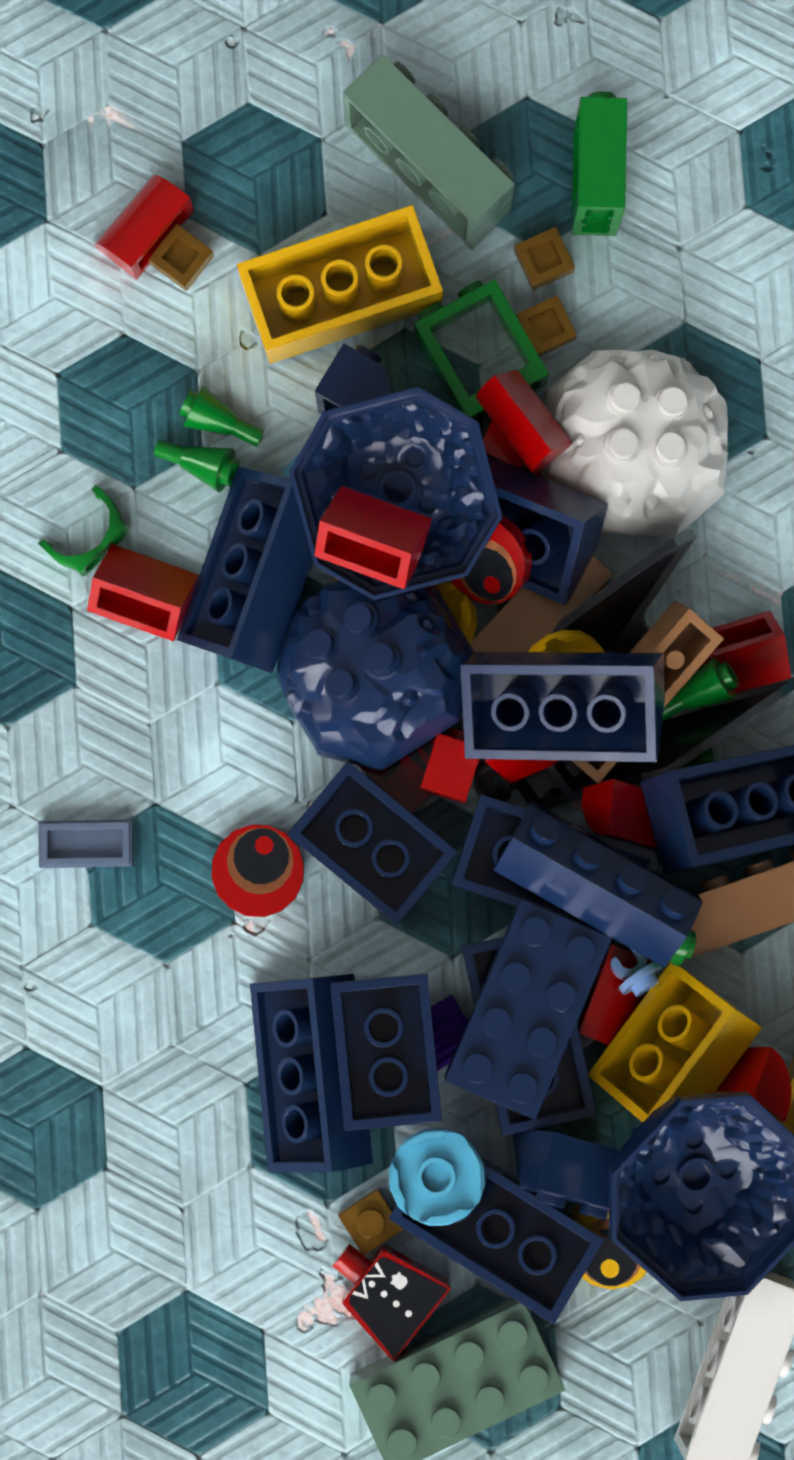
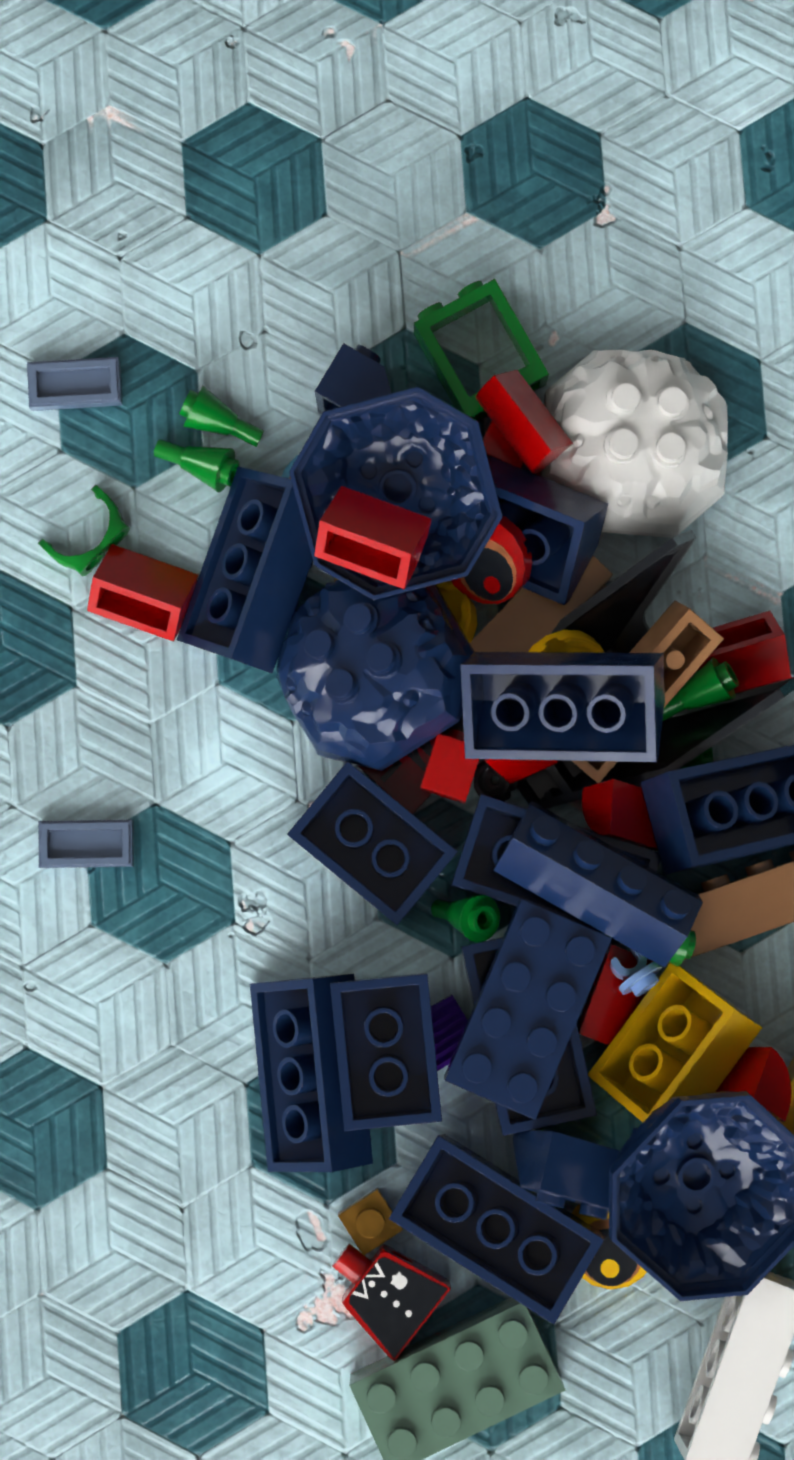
(74, 383): none -> sand blue tile
(145, 225): red brick -> none
(181, 257): pearl gold plate -> none
(257, 870): tile -> none
(340, 284): yellow brick -> none
(428, 150): sand green brick -> none
(437, 1176): medium azure tile -> none
(473, 916): none -> green cone
(544, 258): pearl gold plate -> none
(547, 326): pearl gold plate -> none
(599, 165): green window -> none

